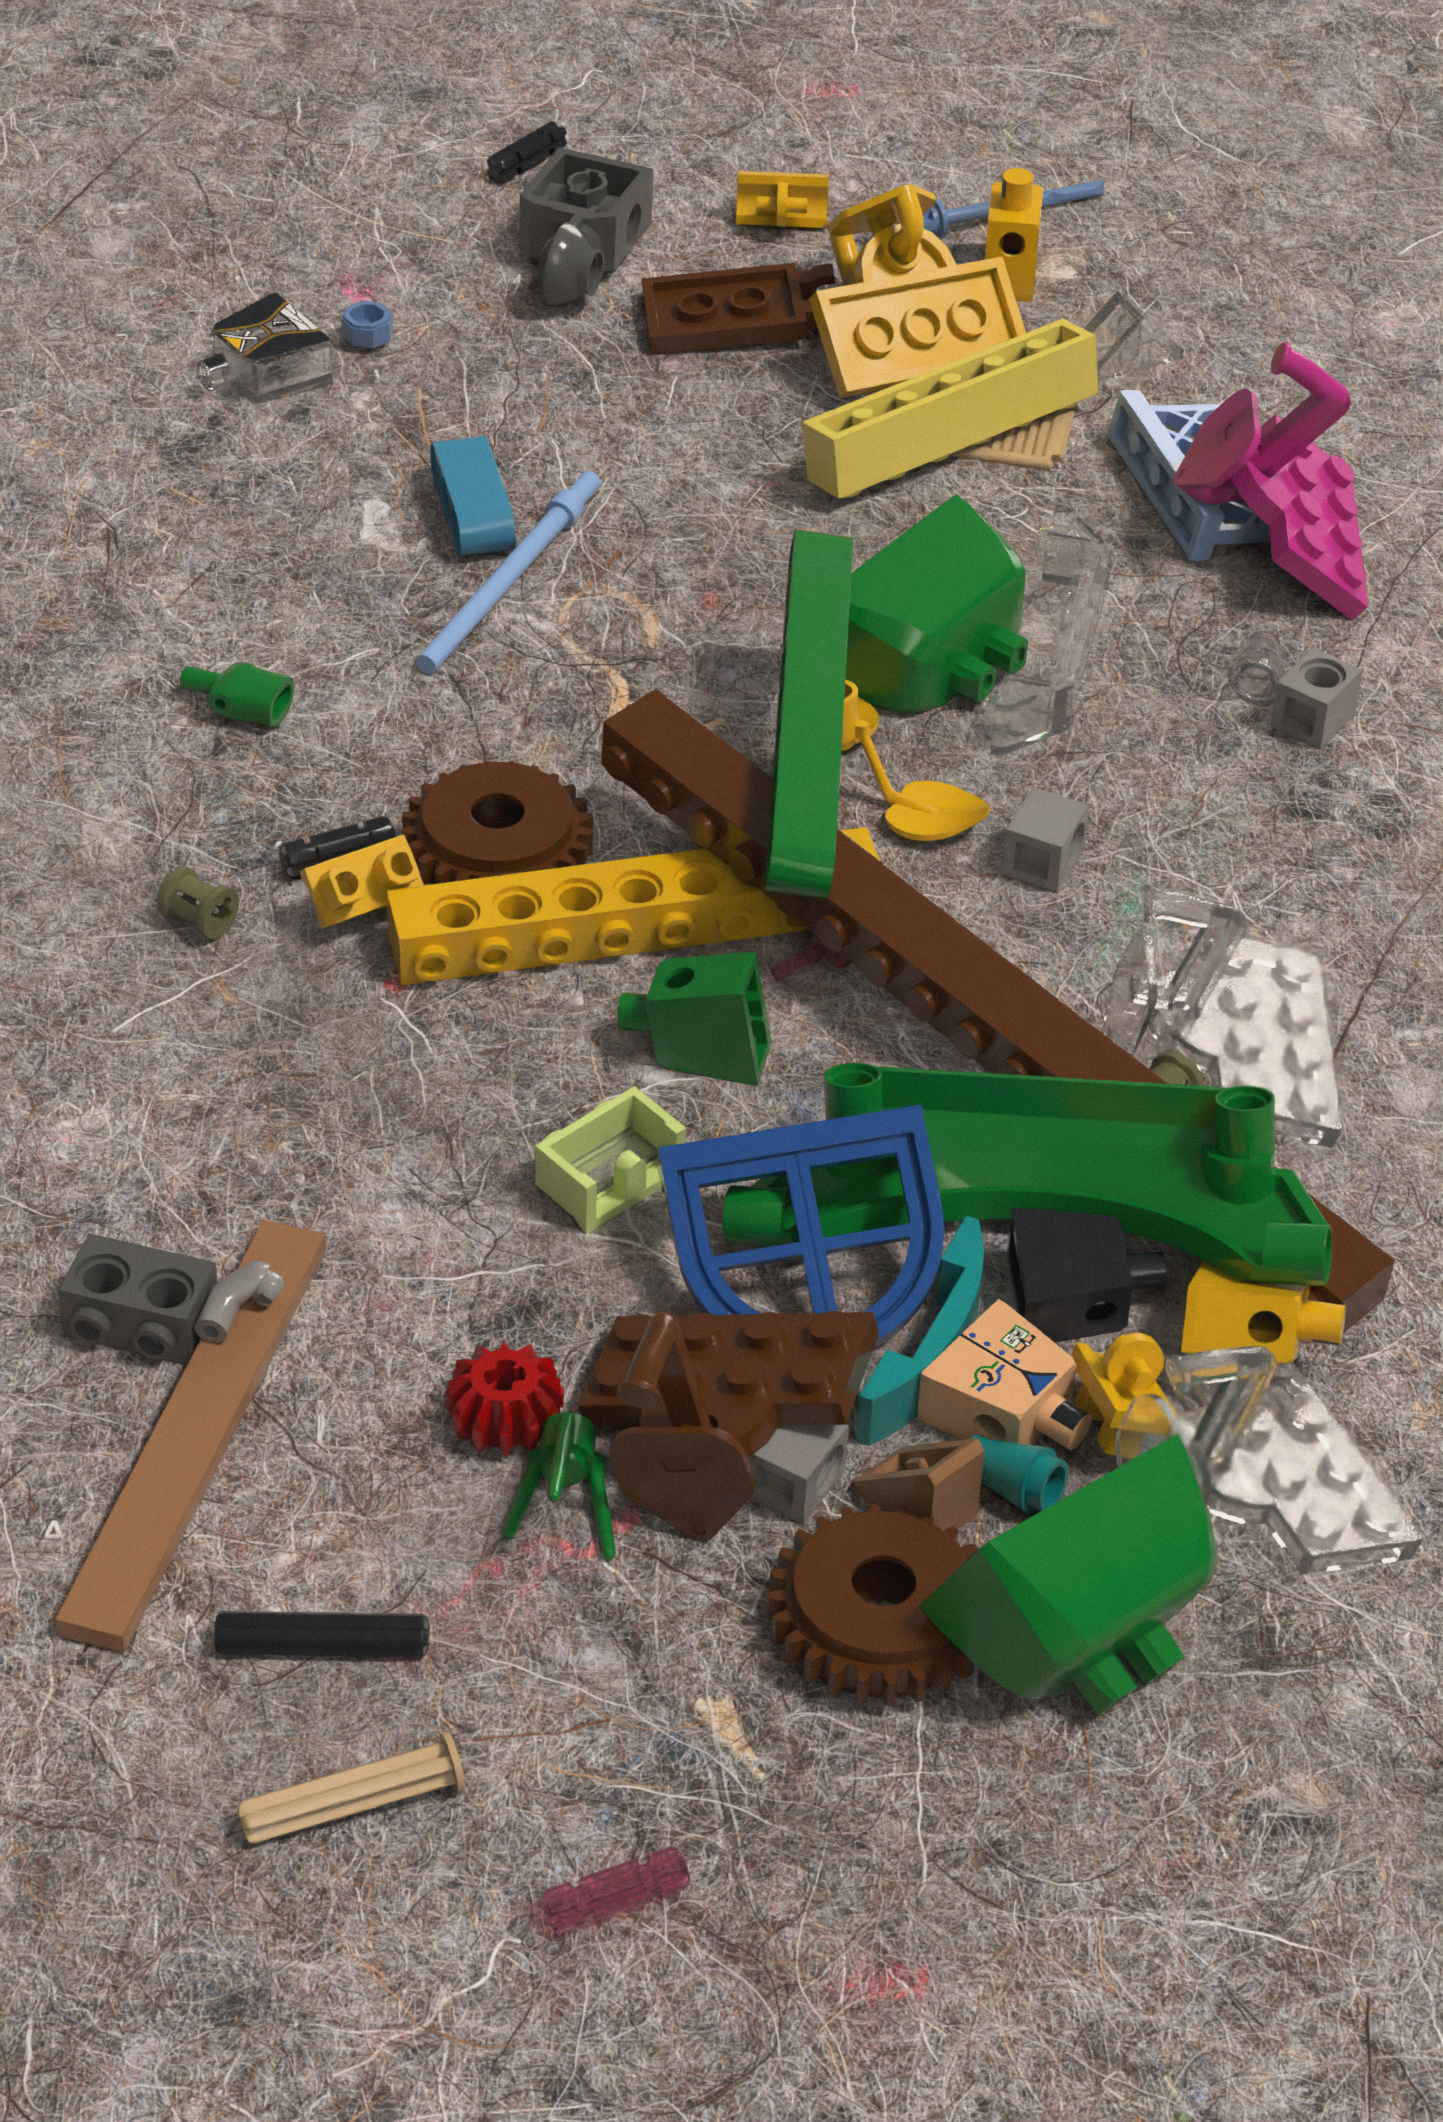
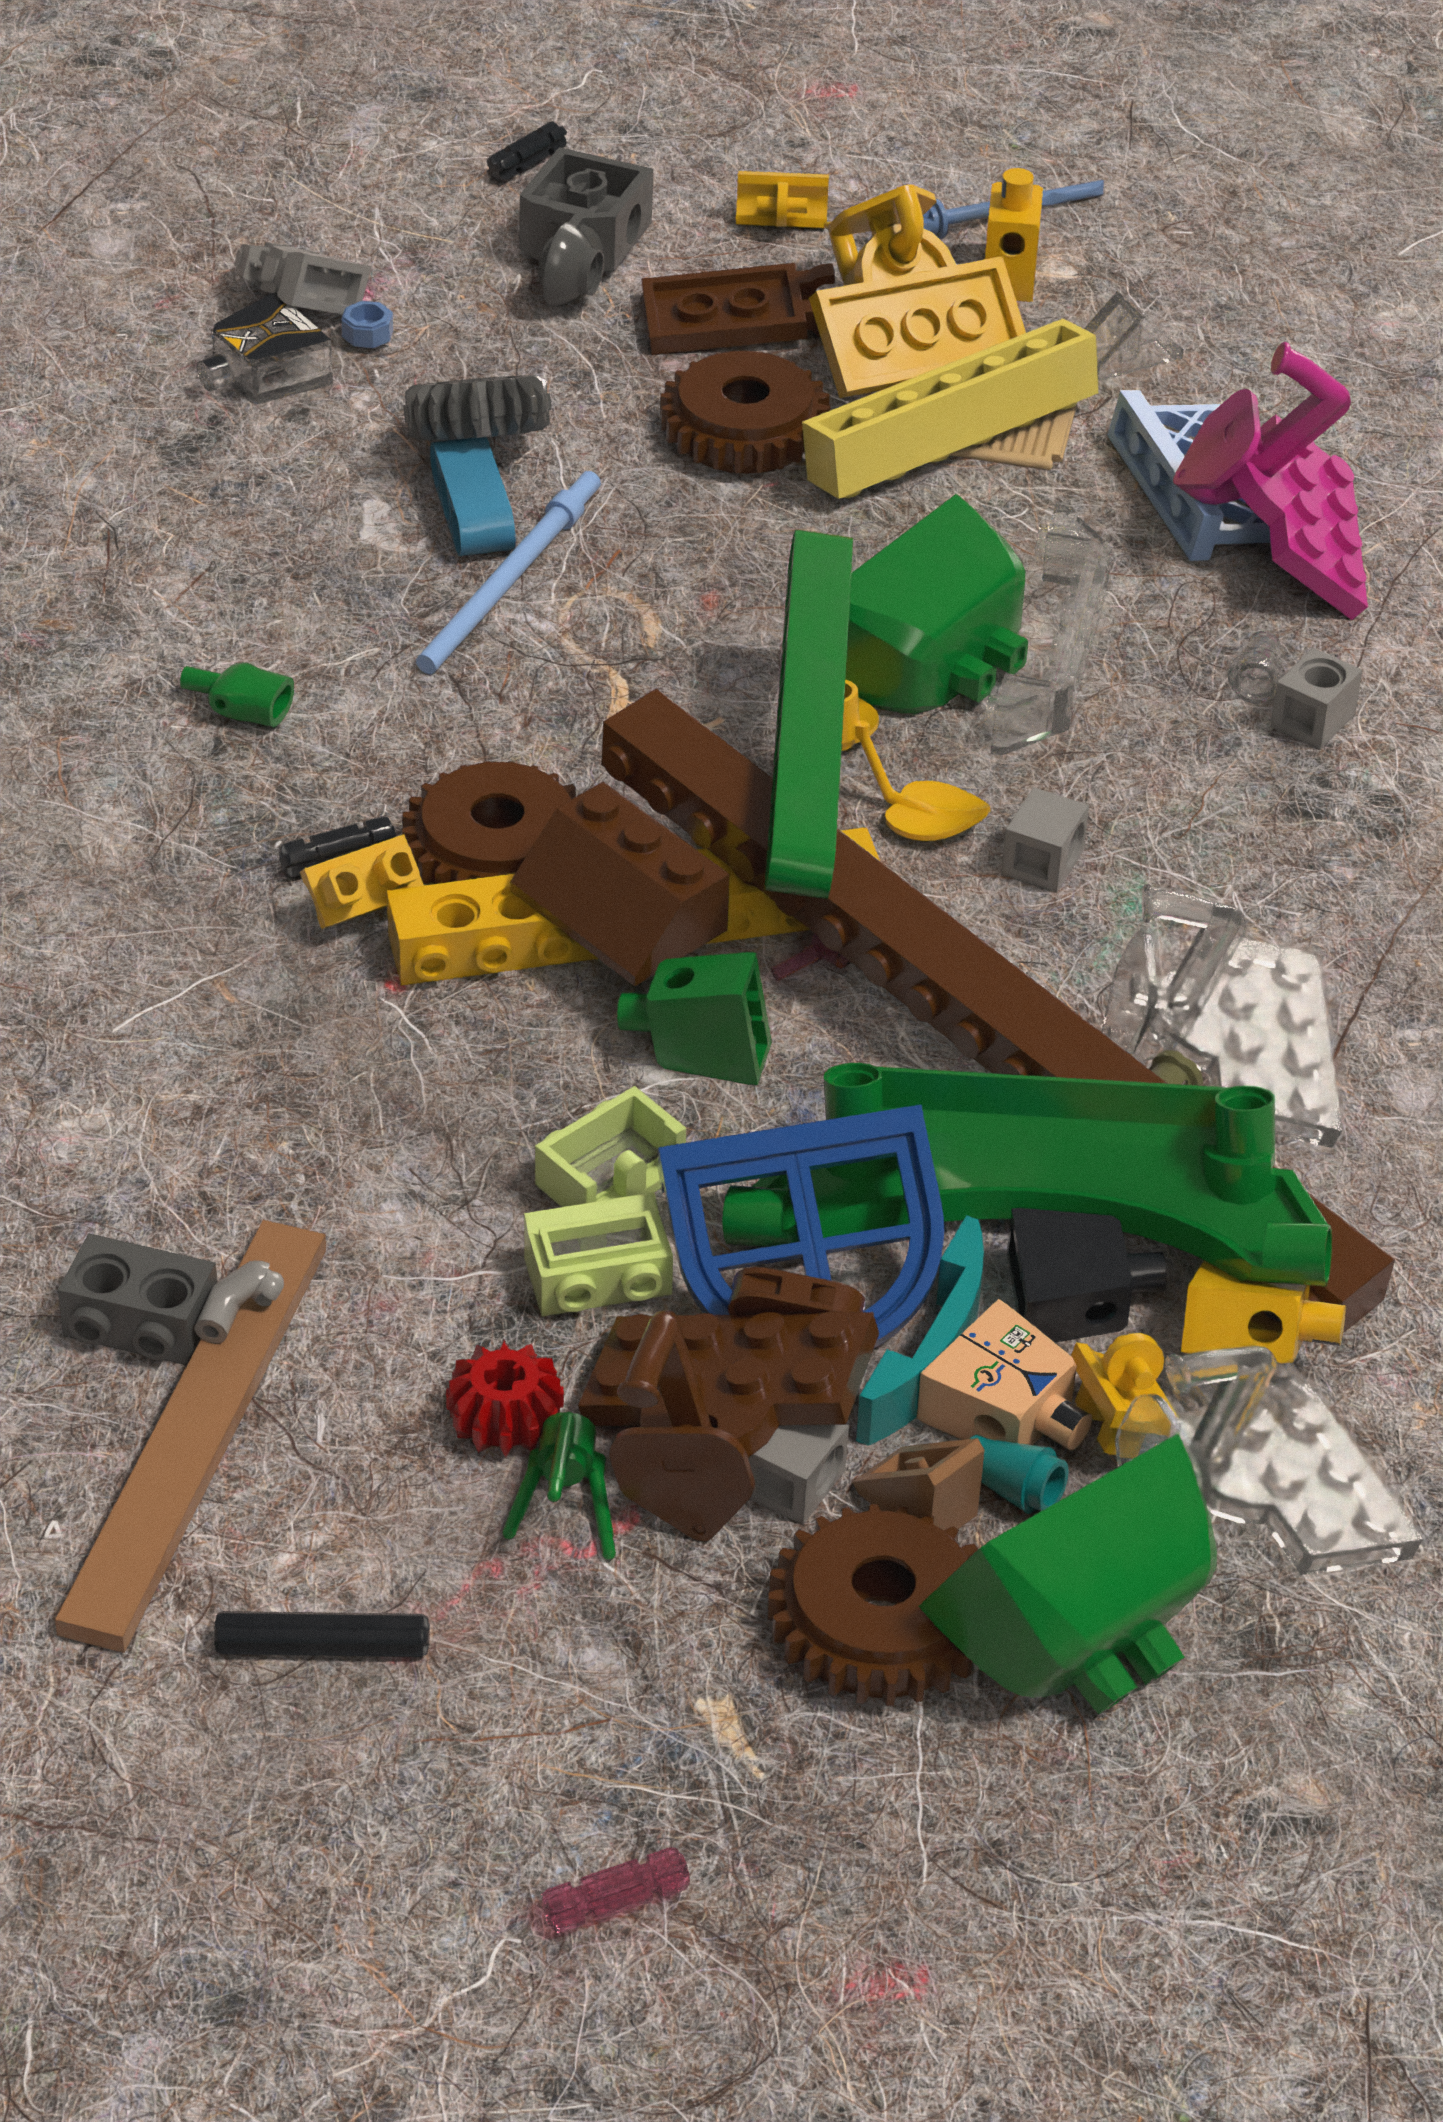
(208, 923): olive bush -> none
(303, 276): none -> light grey piece
(352, 1791): tan axle -> none
(477, 407): none -> dark grey gear
(597, 1254): none -> yellowish green window
(623, 884): none -> reddish brown slope
(741, 411): none -> reddish brown gear
(783, 1292): none -> reddish brown piece

